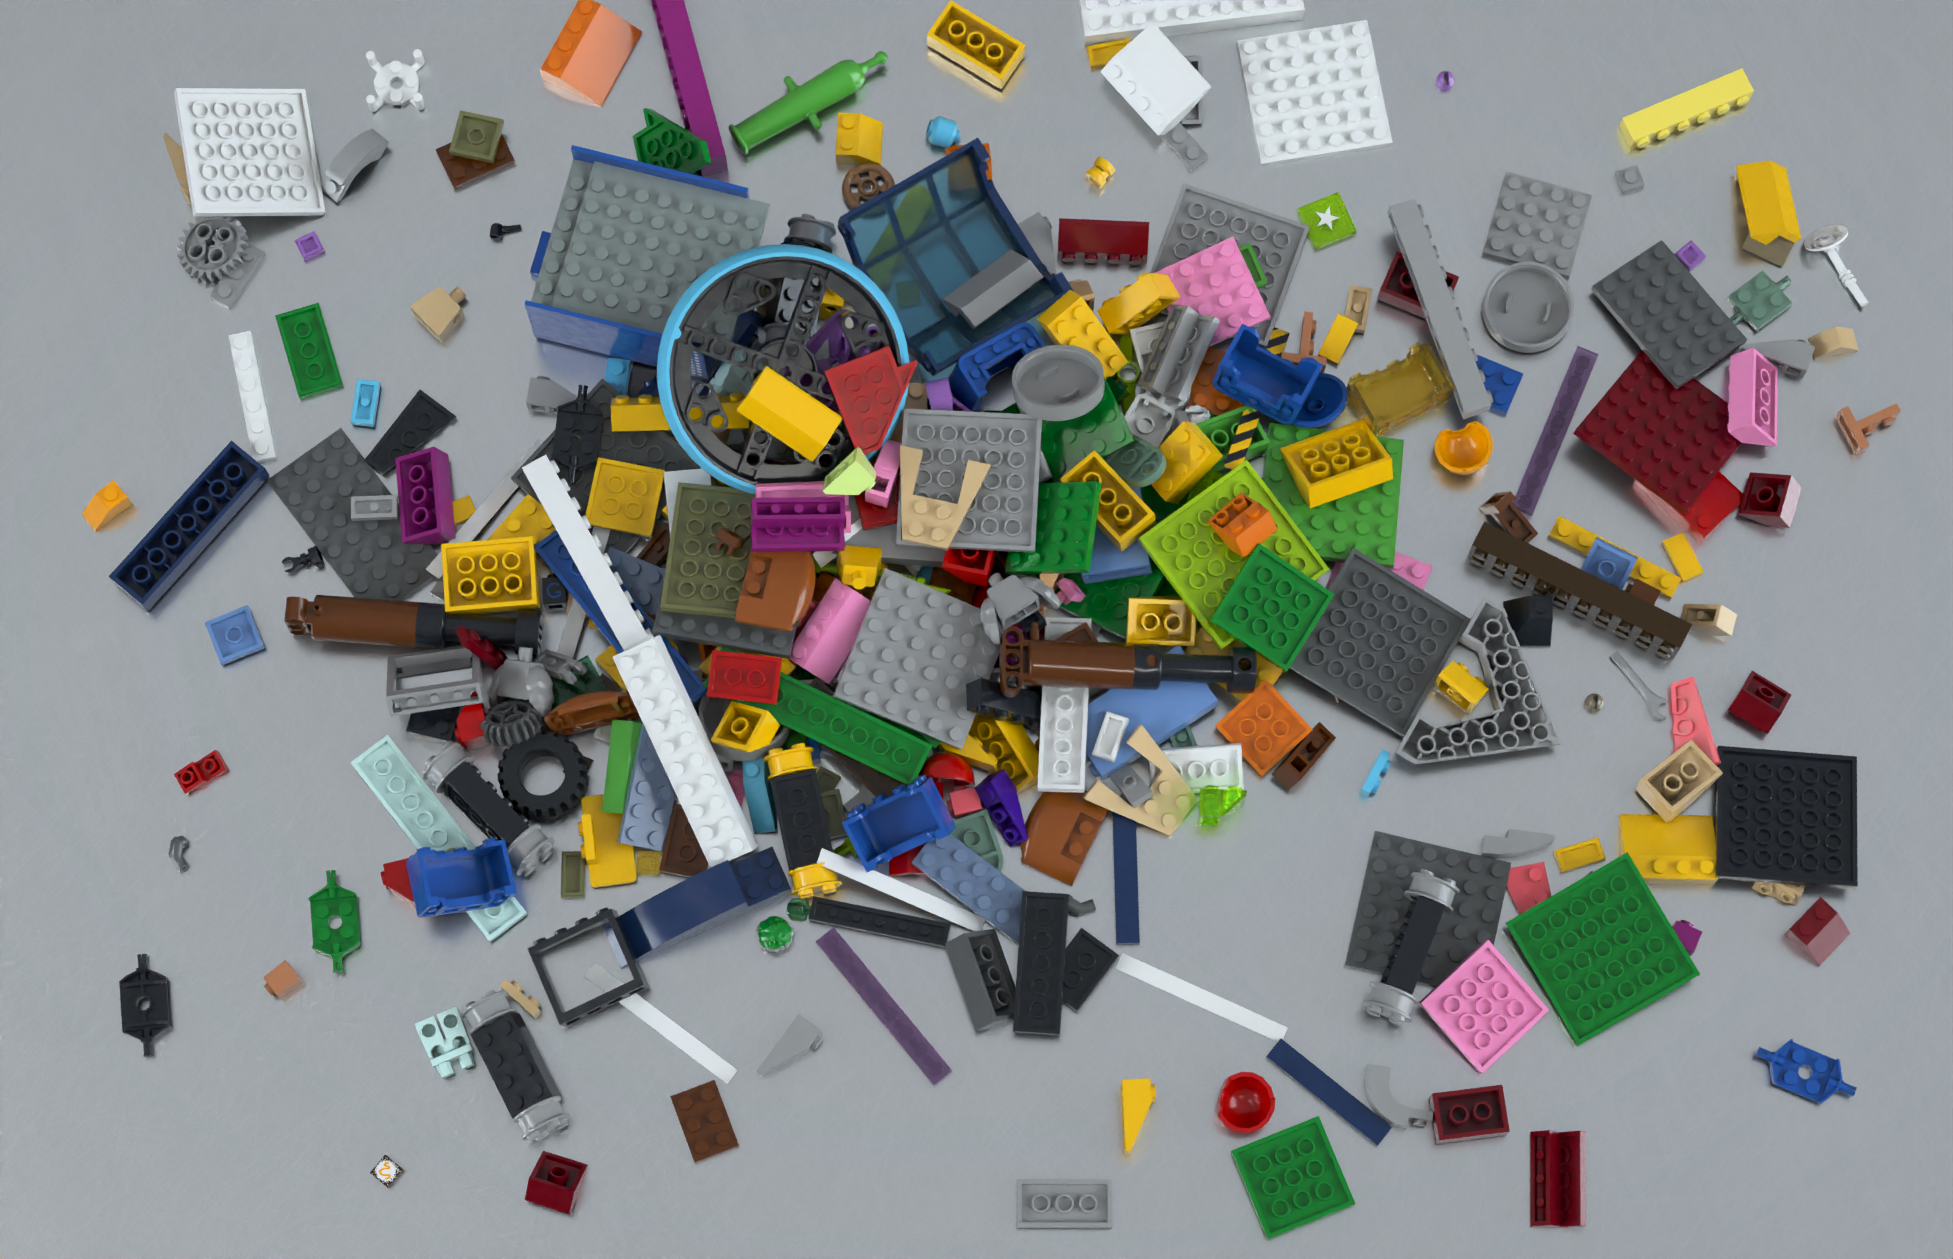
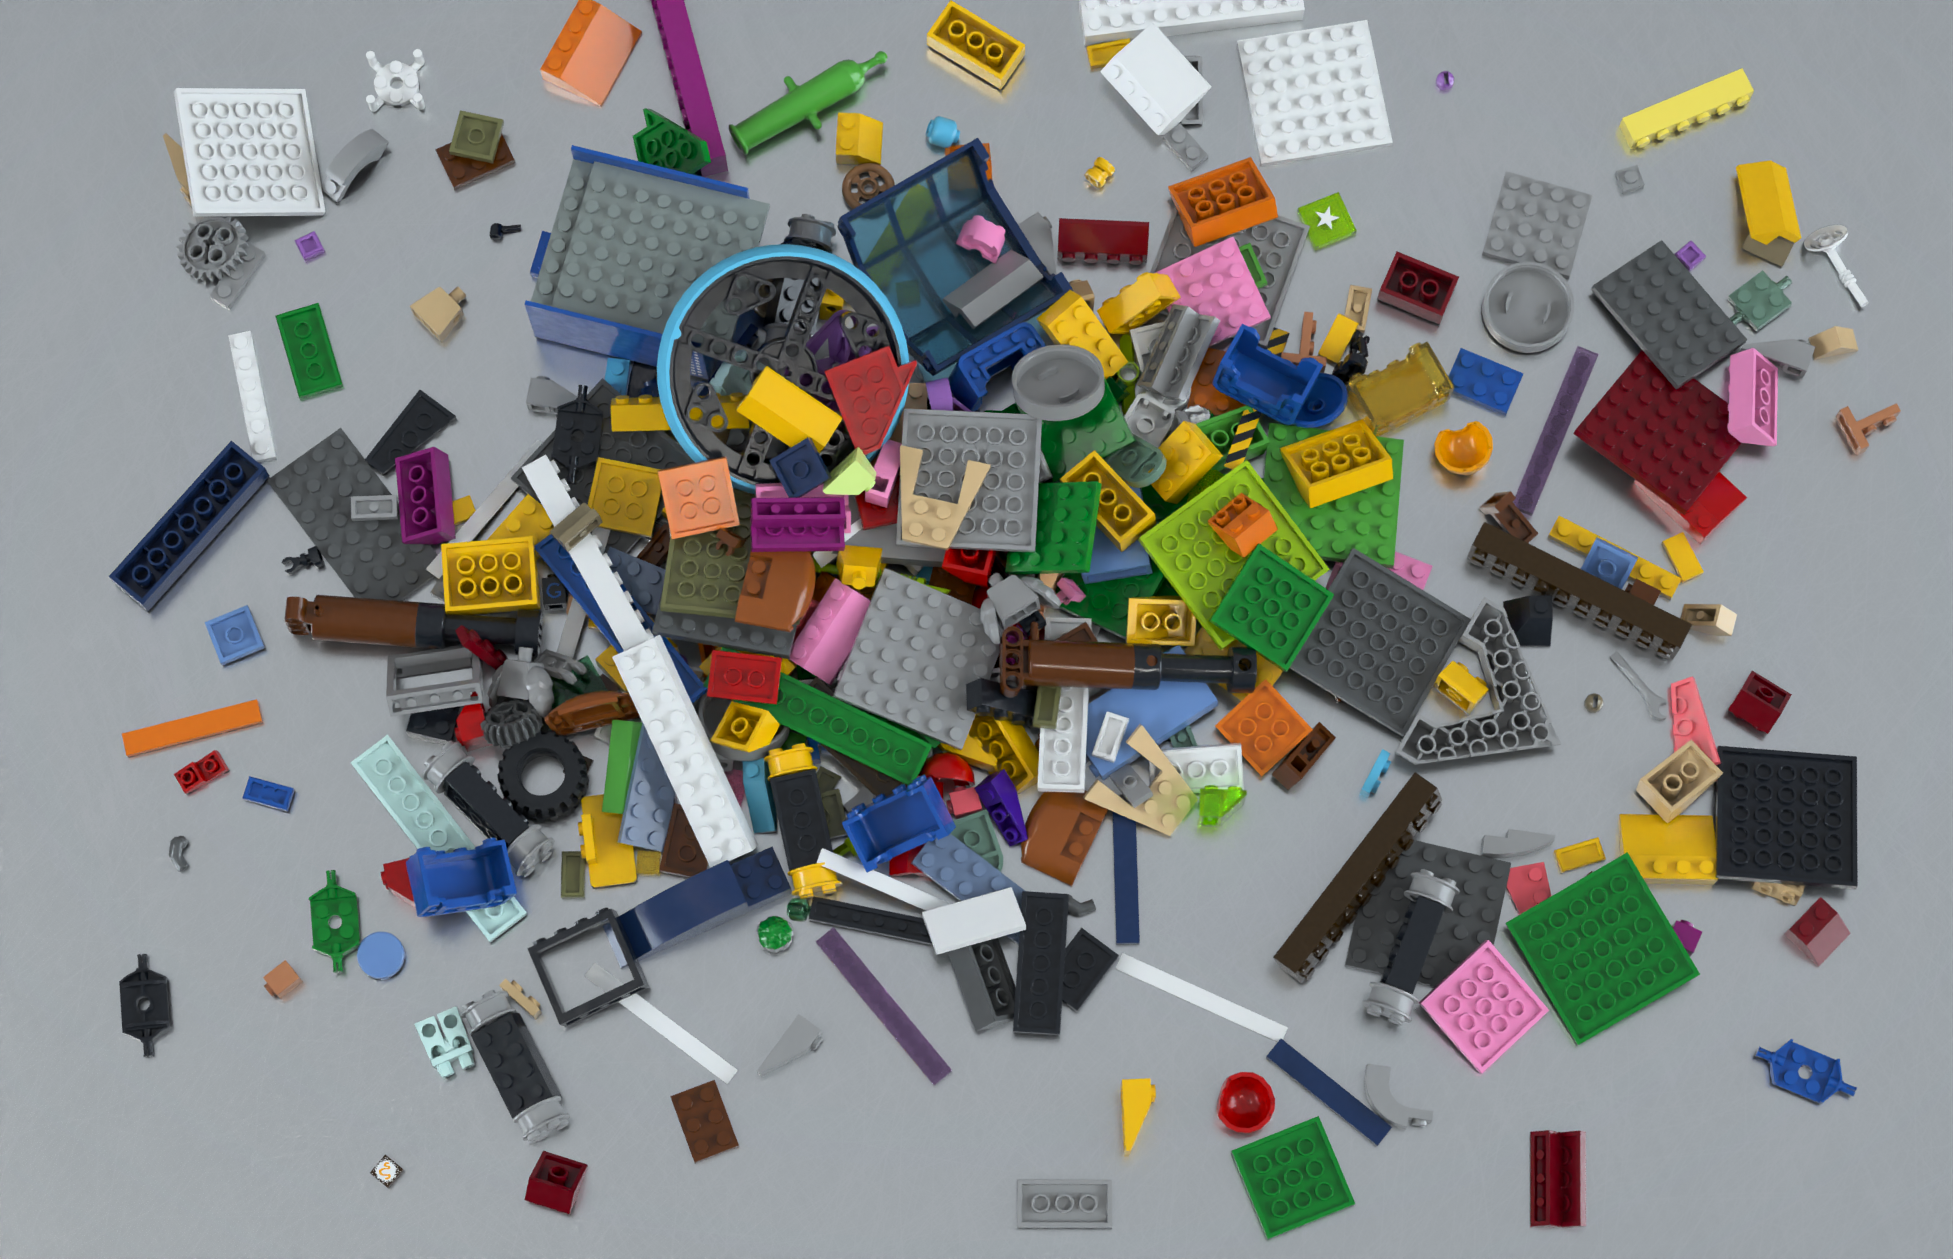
(106, 506): light orange slope -> none
(192, 728): none -> orange tile
(268, 793): none -> blue plate
(365, 403): medium azure plate -> none
(380, 955): none -> medium blue tile
(576, 526): none -> dark tan panel
(698, 497): none -> orange plate
(800, 469): none -> dark blue plate
(974, 920): none -> white tile
(982, 236): none -> bright pink cylinder
(1047, 707): none -> olive tile
(1223, 201): none -> orange slope
(1355, 361): none -> black piece
(1358, 878): none -> dark brown brick
(1439, 308): light grey brick -> none
(1469, 1114): dark red brick -> none
(1770, 499): dark red slope -> none

